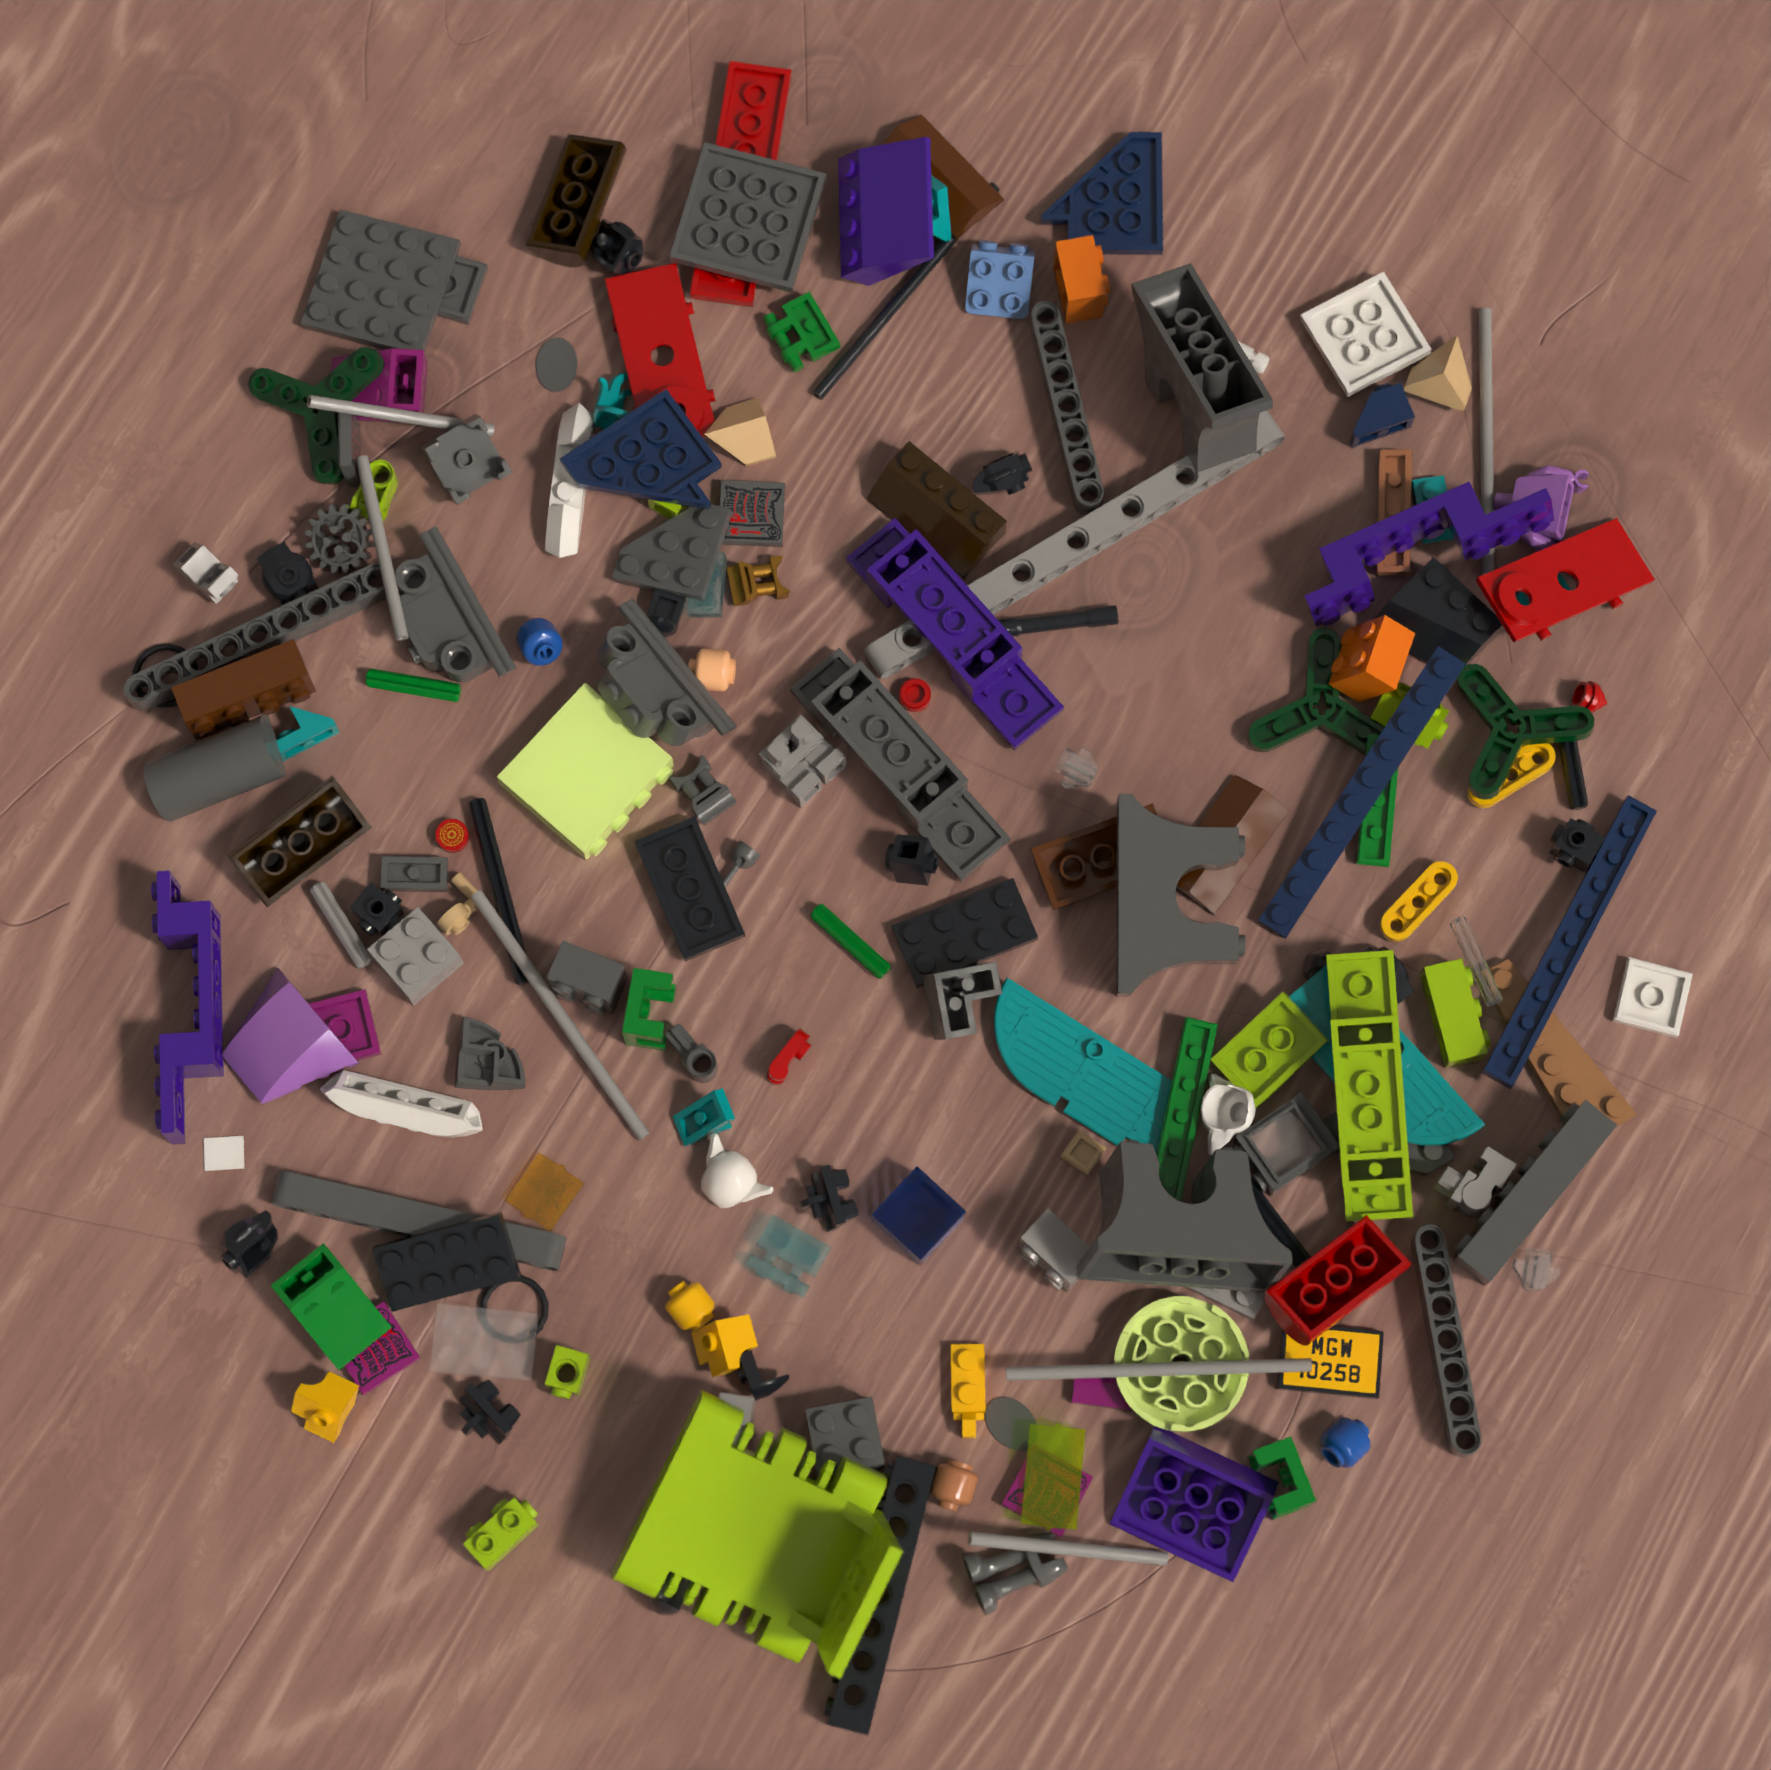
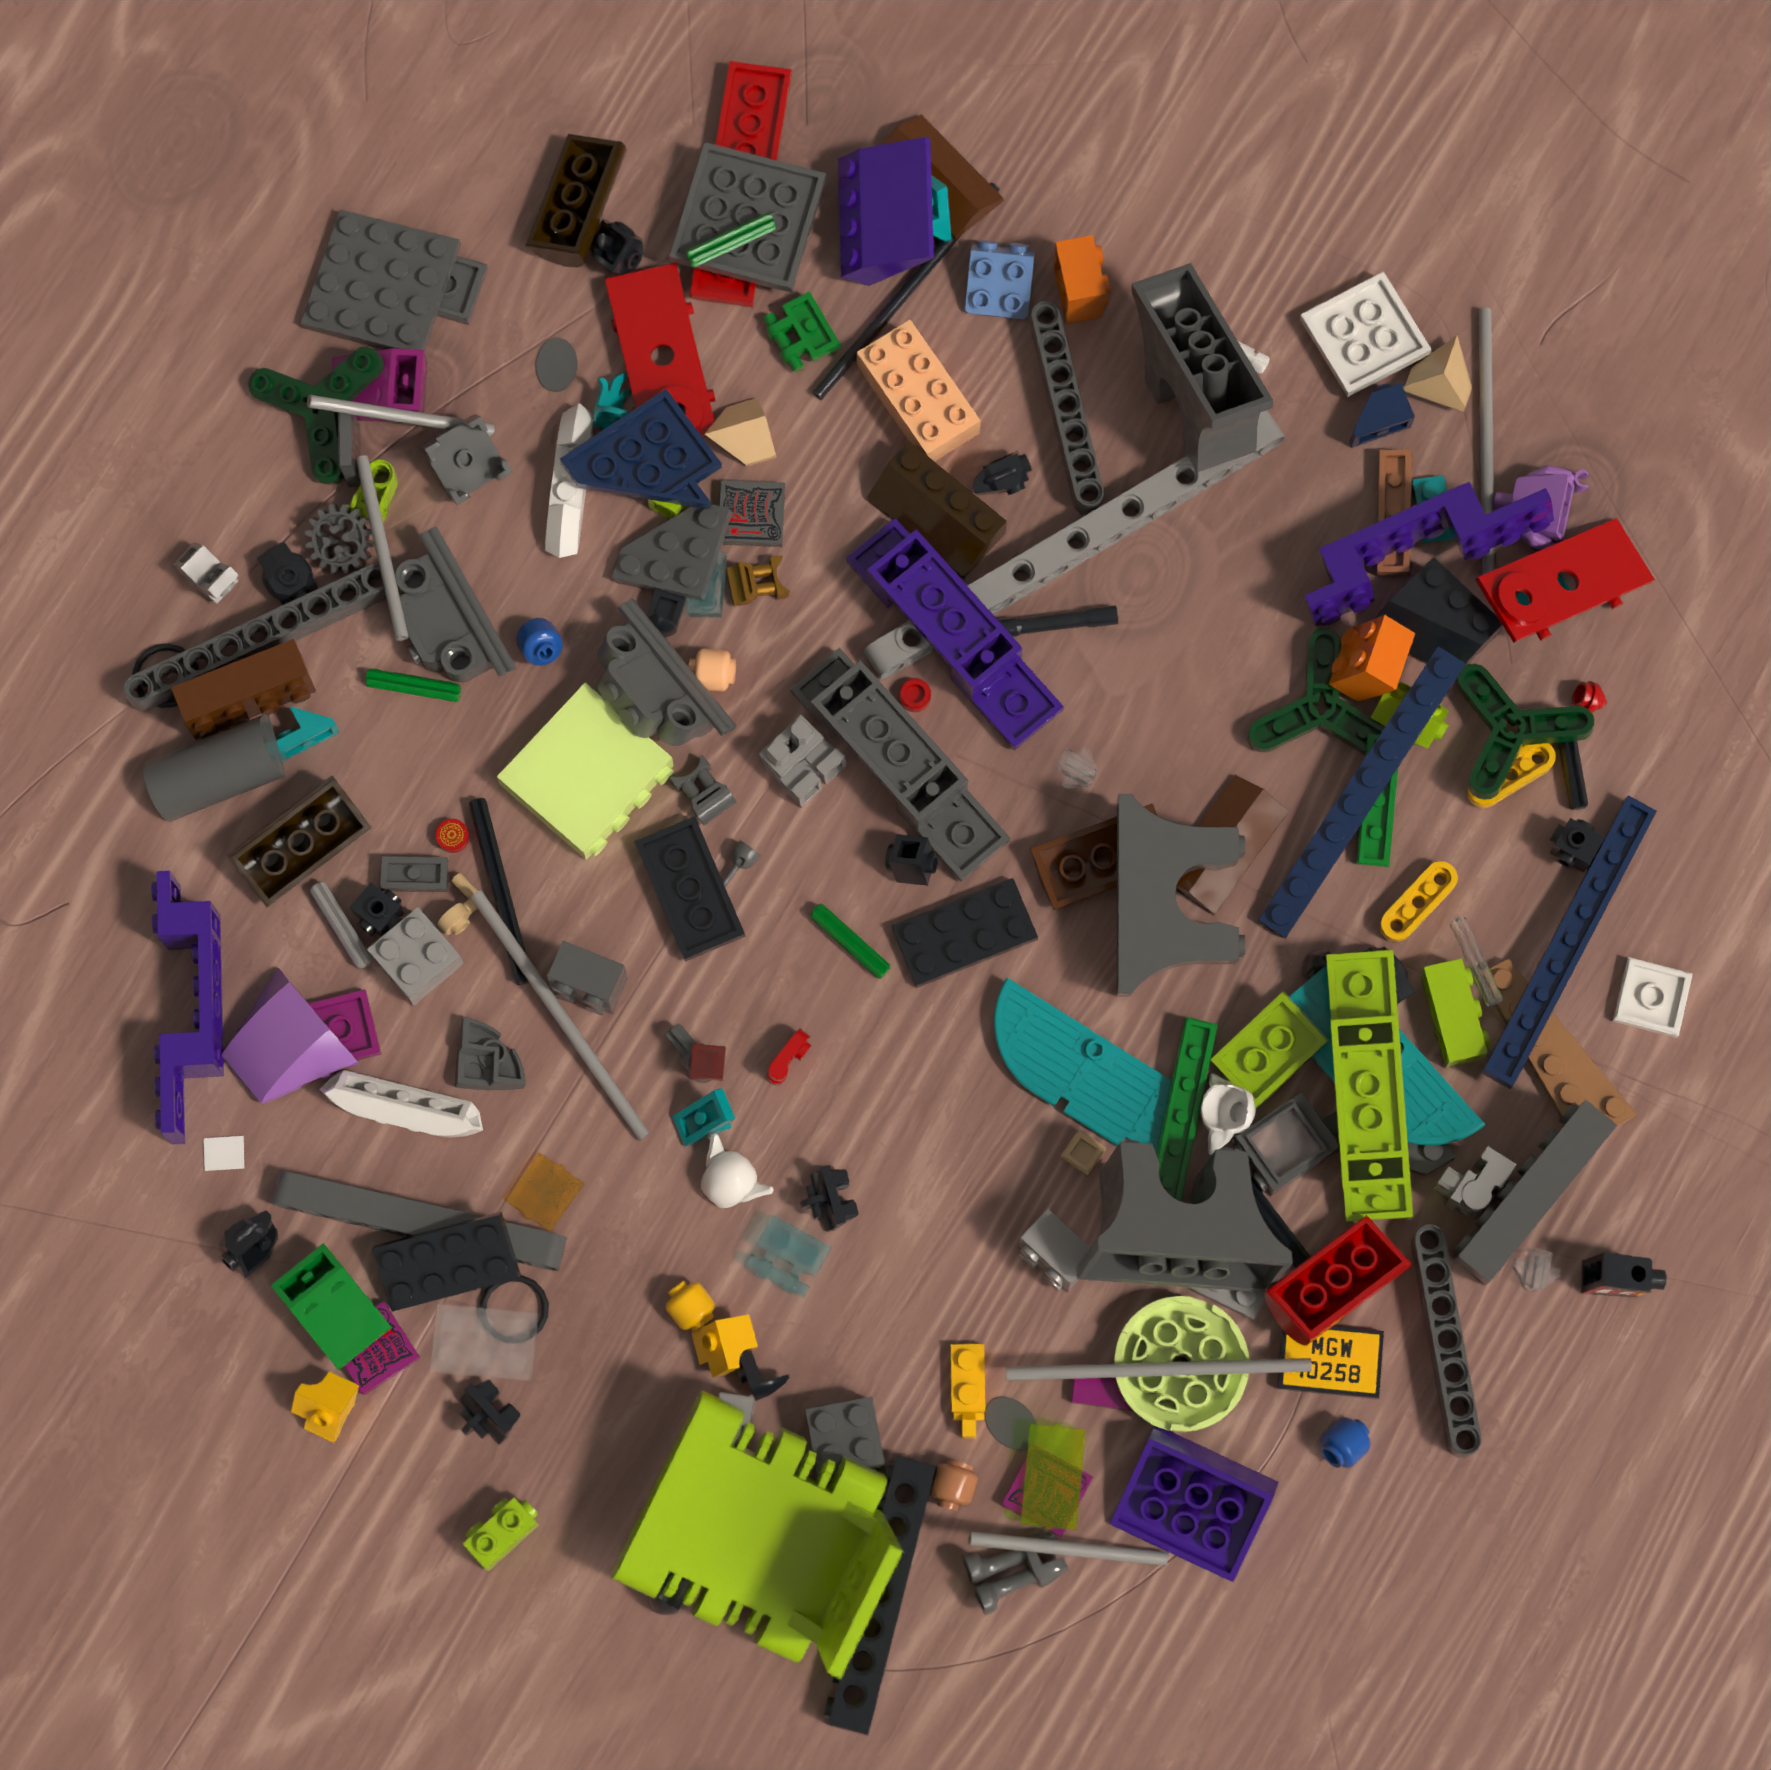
(567, 1357): lime brick -> none
(644, 987): green panel -> none
(707, 1062): none -> clear smoke tile
(730, 239): none -> green axle
(918, 391): none -> light nougat brick
(918, 1215): clear blue container -> none
(951, 994): dark grey brick -> none
(1118, 199): dark blue wing -> none
(1290, 1473): green panel -> none
(1620, 1275): none -> black torso

